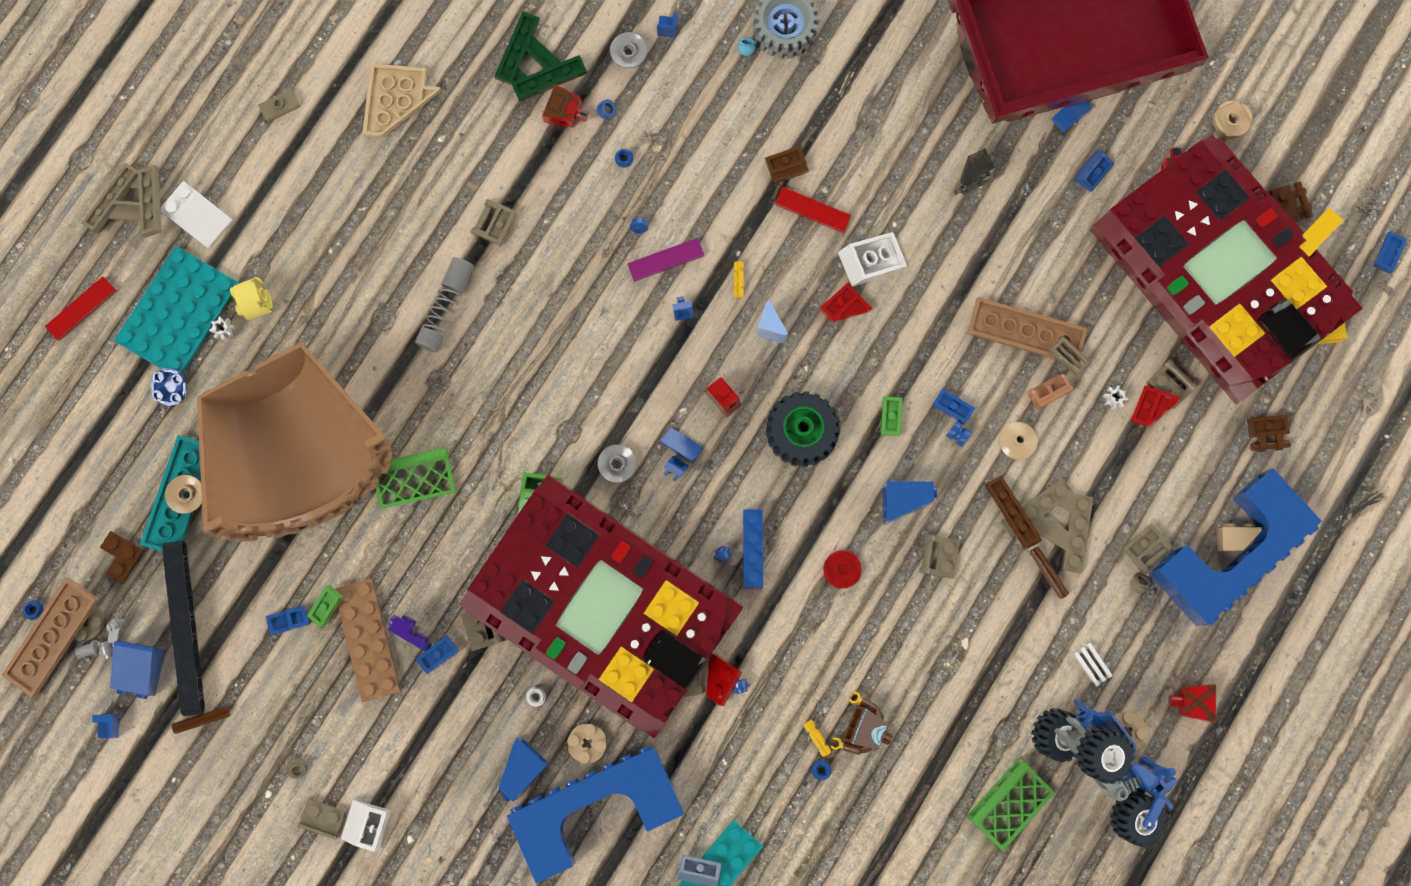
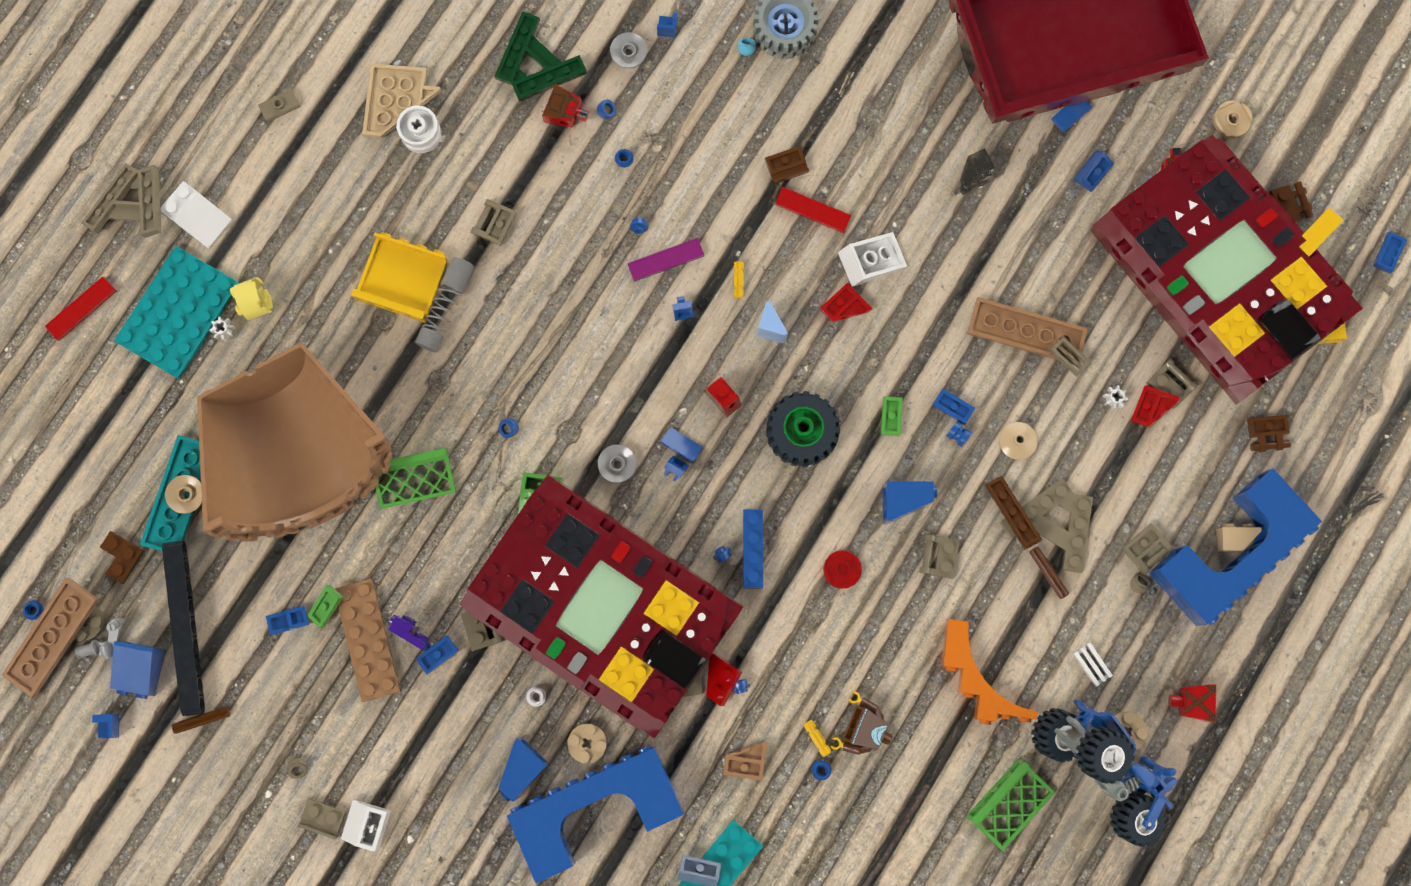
(168, 387): dish -> none
(401, 277): none -> yellow panel
(419, 129): none -> white wheel
(513, 426): none -> blue piece
(746, 762): none -> medium nougat wing
(958, 655): none -> orange arch
(1050, 391): nougat hinge -> none

